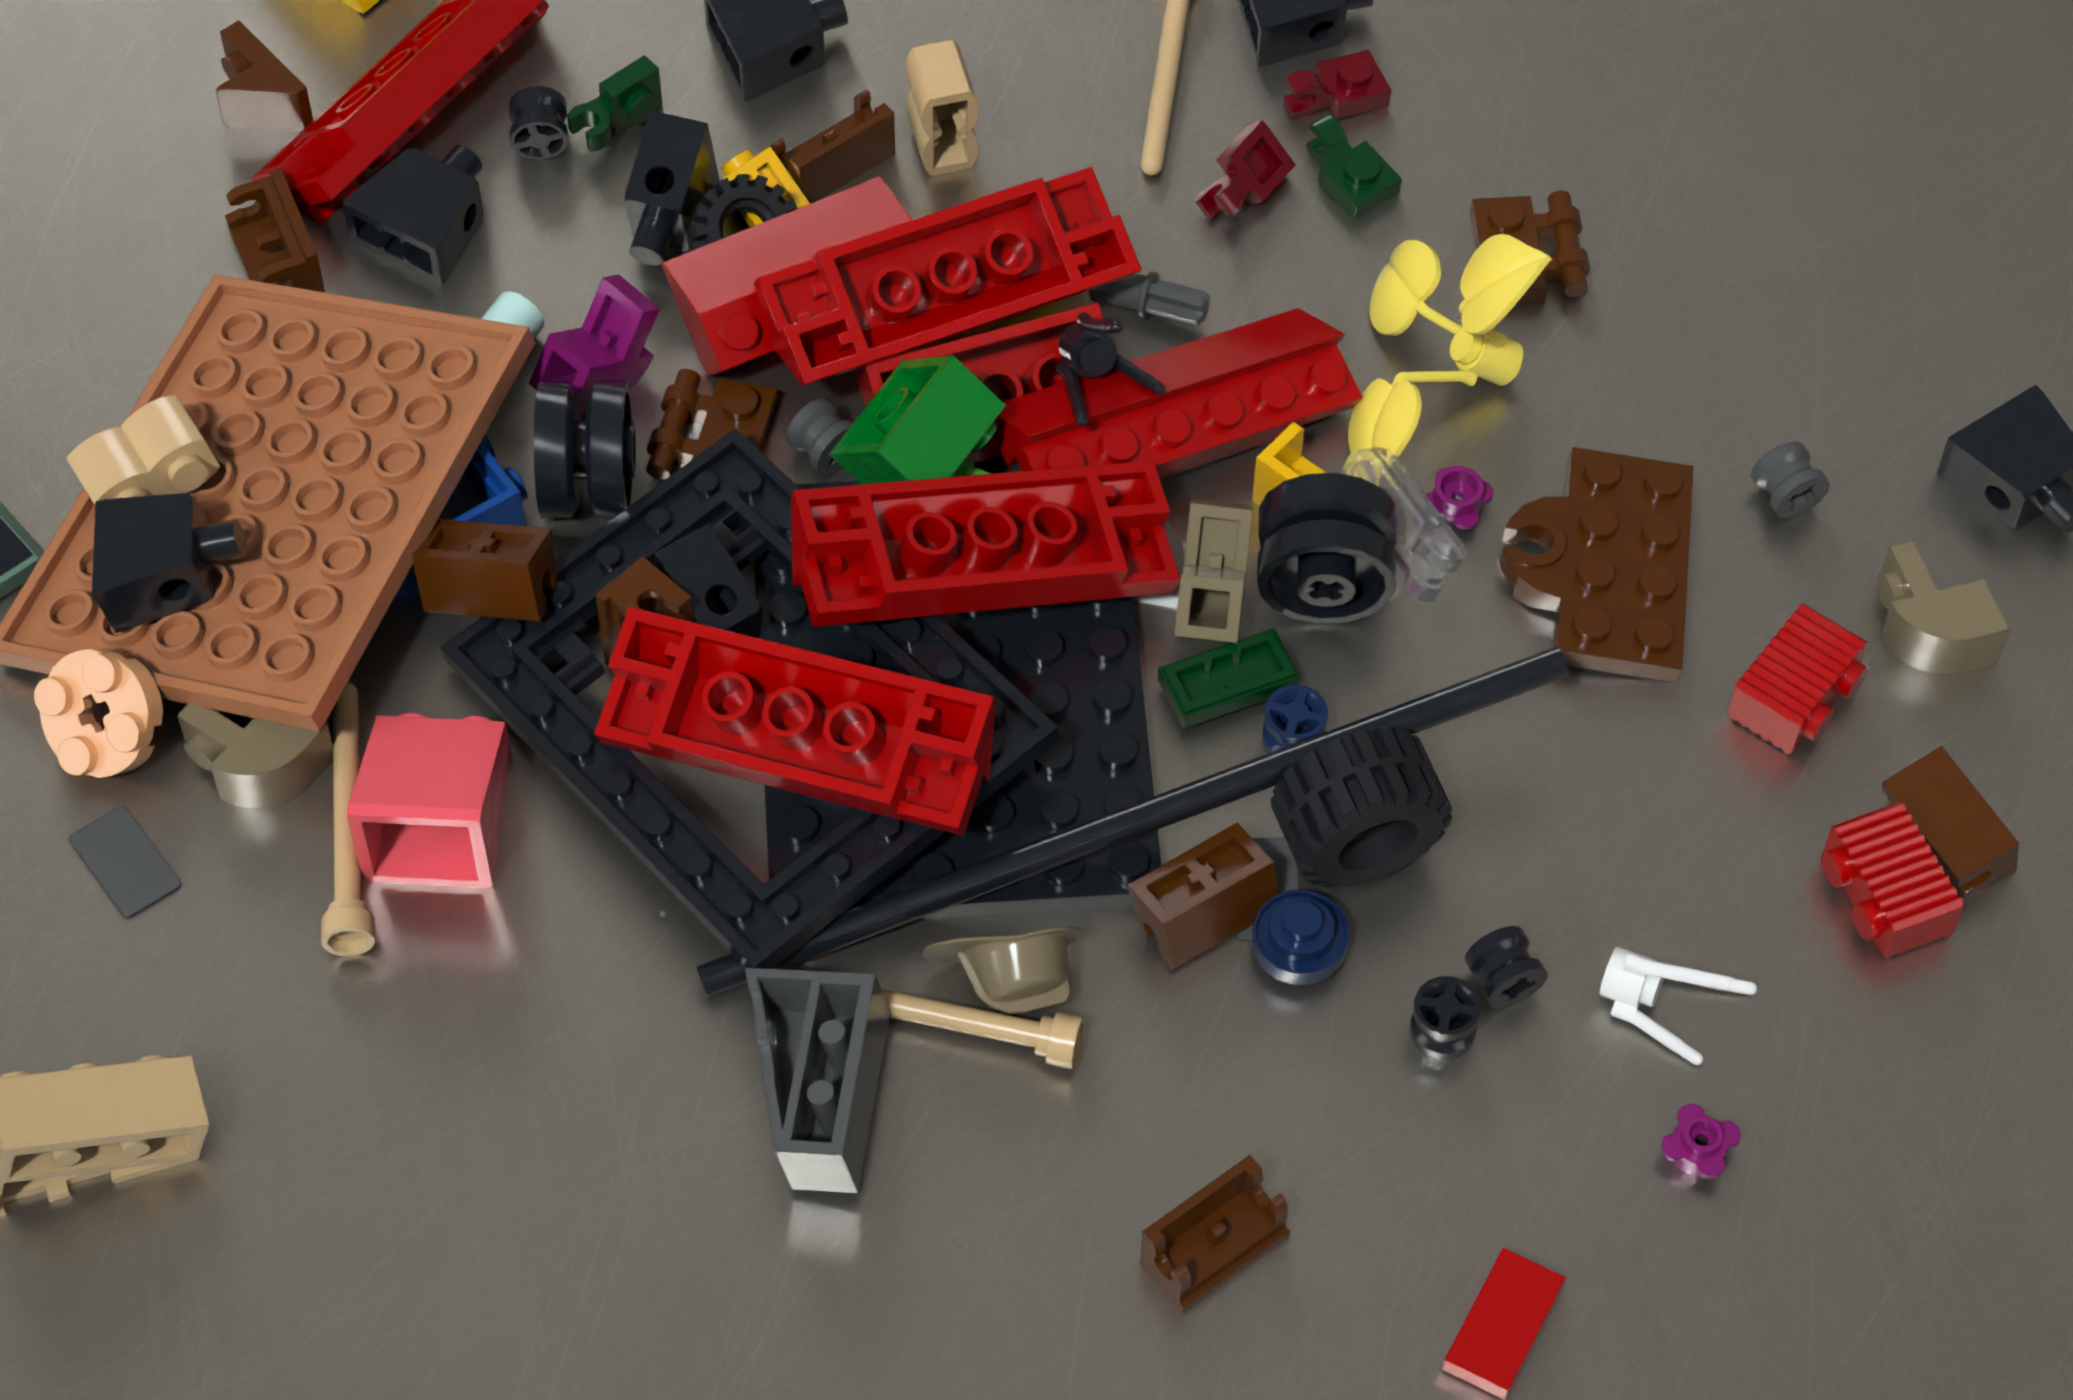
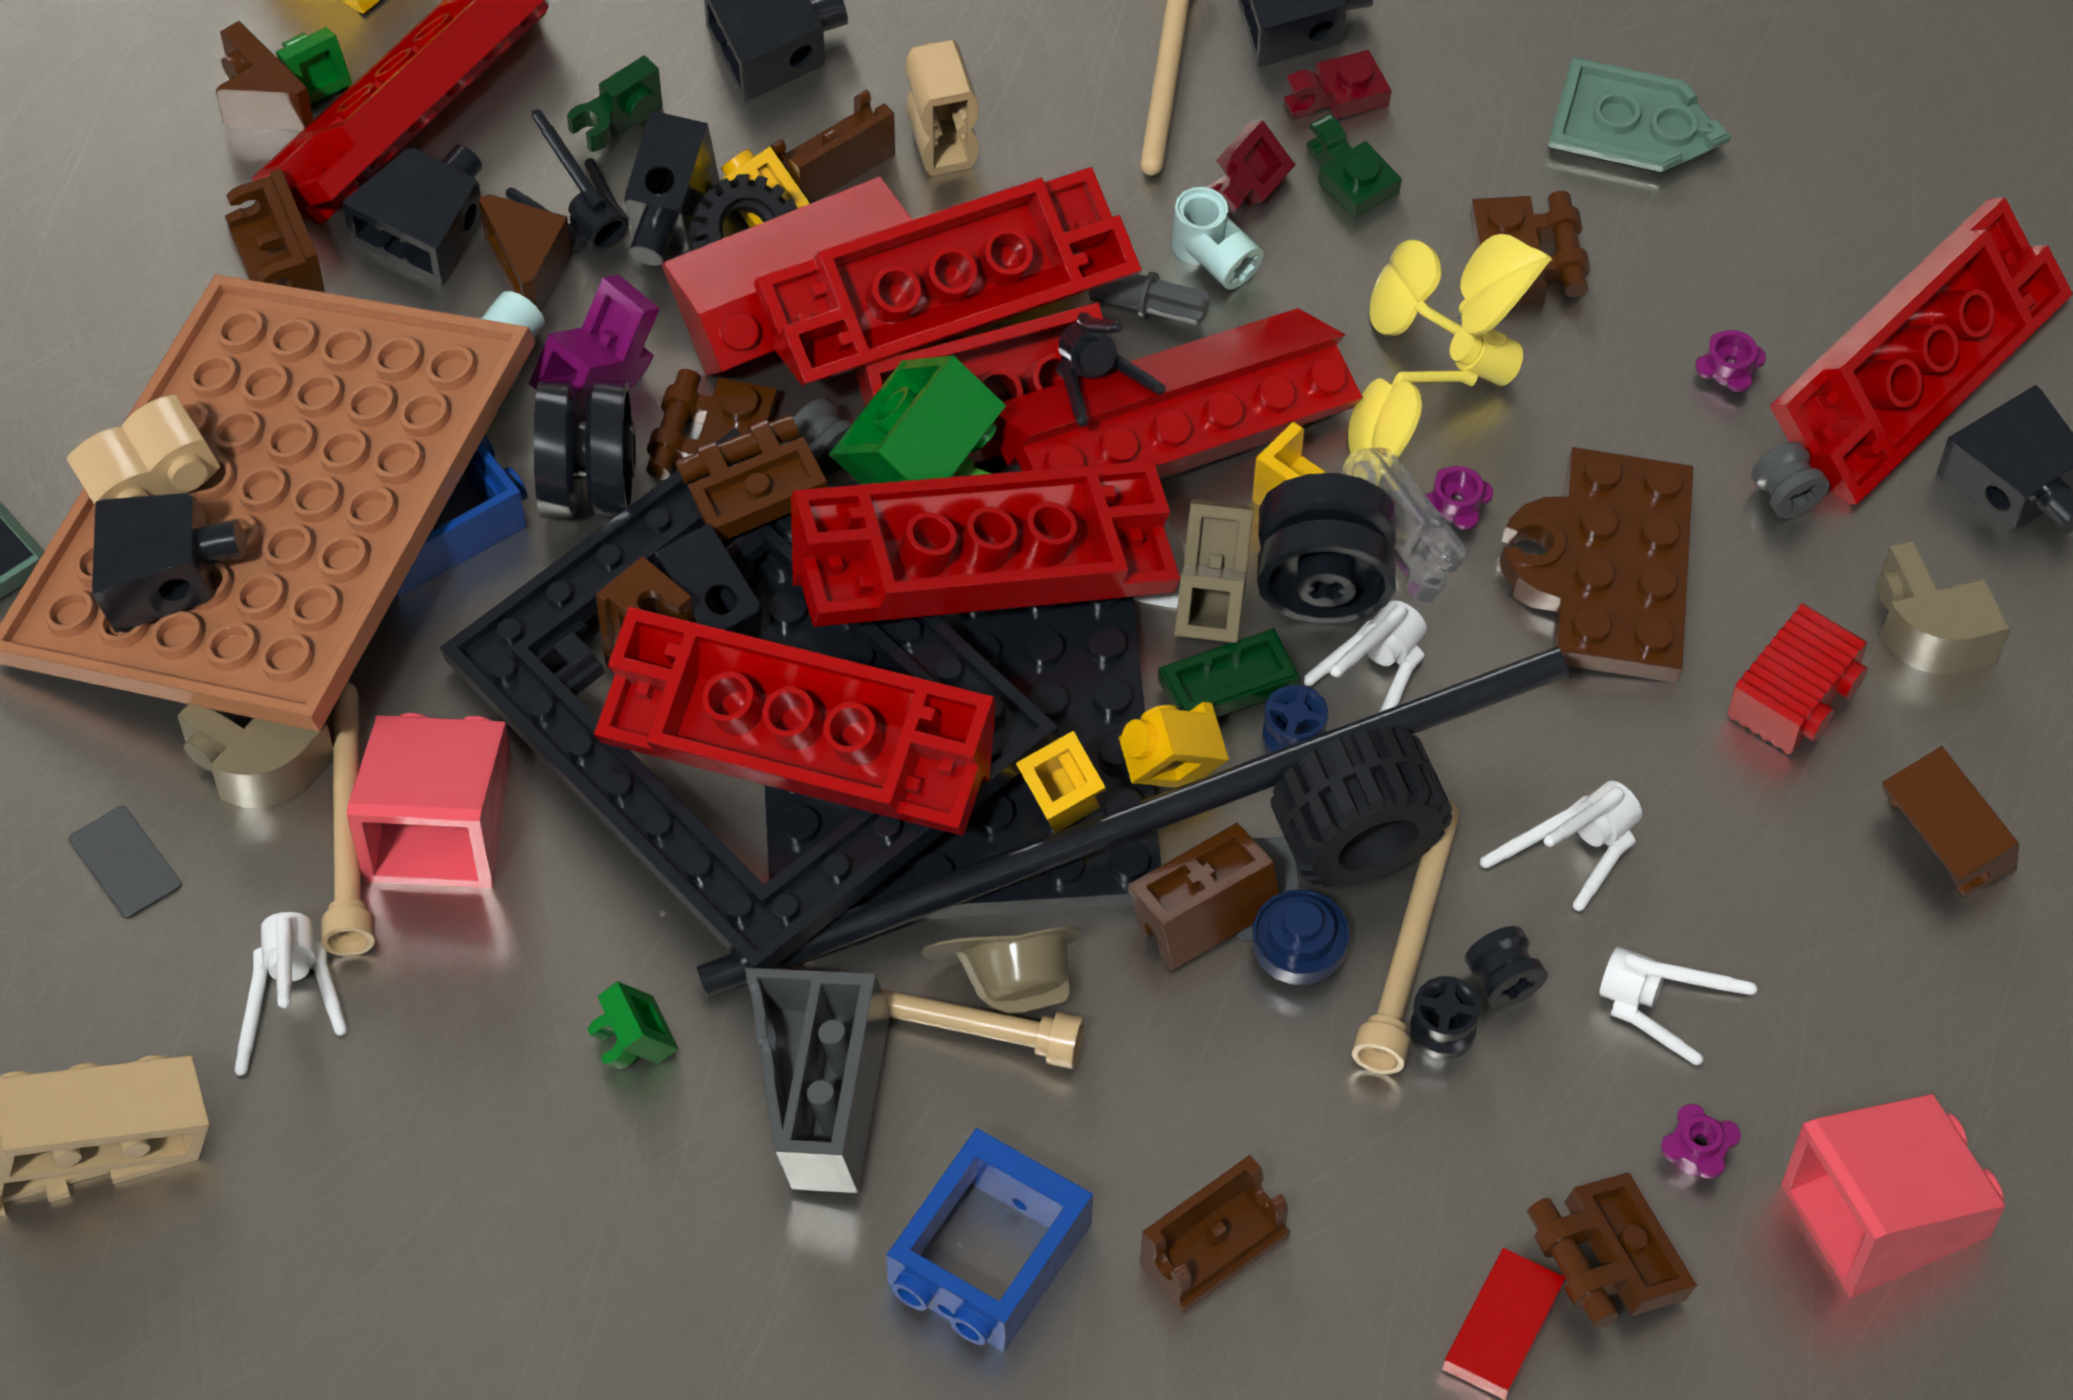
(68, 717): light nougat plate -> none
(286, 955): none -> white plant
(316, 63): none -> green tile
(486, 569): reddish brown hinge -> none
(528, 245): none -> reddish brown slope
(538, 122): black wheel -> none
(594, 213): none -> black plant
(637, 1025): none -> green tile
(757, 488): none -> reddish brown plate
(1019, 1184): none -> blue window
(1062, 781): none -> yellow brick
(1173, 745): none -> yellow brick
(1210, 238): none -> light aqua piece
(1383, 1040): none -> tan piece
(1386, 640): none -> white plant
(1598, 819): none -> white plant
(1627, 1241): none -> reddish brown plate
(1632, 117): none -> sand green tile
(1731, 347): none -> magenta plate
(1890, 1190): none -> coral slope
(1891, 880): red brick -> none
(1921, 350): none -> red slope

